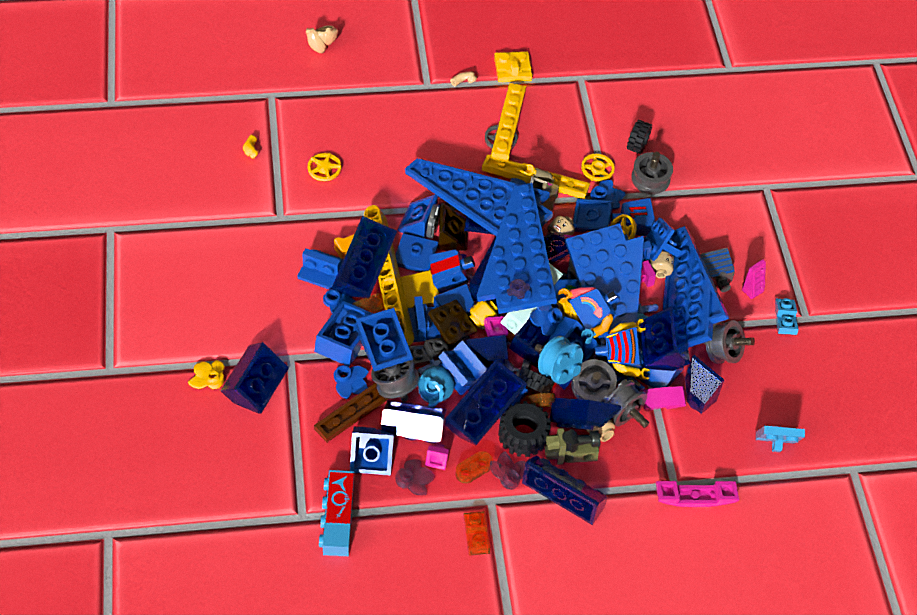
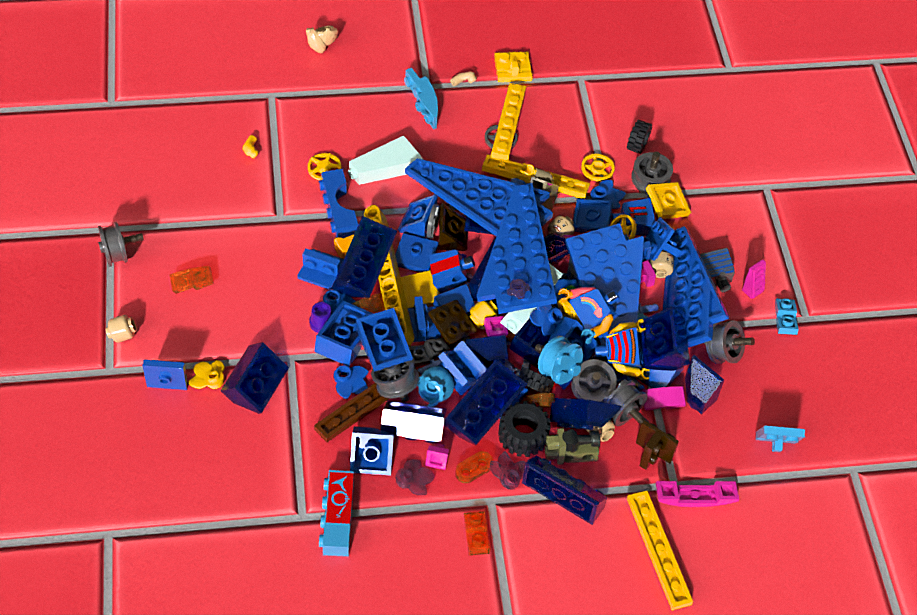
(114, 244): none -> flat silver wheel
(121, 328): none -> tan head
(165, 374): none -> blue plate
(191, 278): none -> clear orange slope
(319, 316): none -> dark purple piece
(334, 186): none -> blue arch
(383, 162): none -> light aqua slope
(425, 96): none -> dark azure slope
(655, 444): none -> dark brown bracket
(659, 550): none -> yellow plate
(668, 200): none -> yellow hinge

